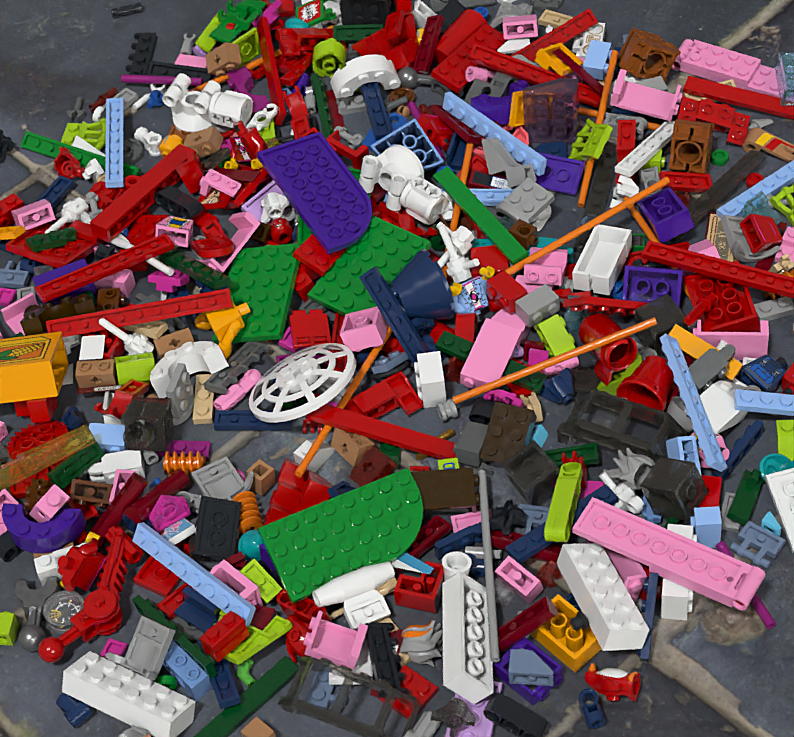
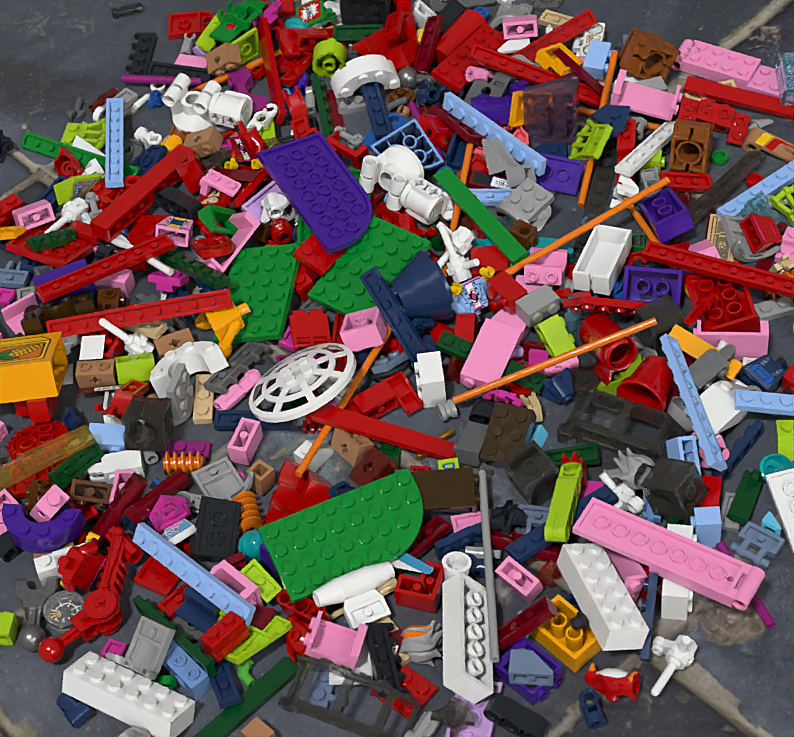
(75, 187): none -> lime slope
(150, 158): none -> dark blue plate
(189, 23): none -> red tile
(211, 212): none -> green tile
(245, 441): none -> bright pink brick
(427, 94): none -> dark blue brick
(615, 116): none -> dark blue plate
(678, 656): none -> white piece

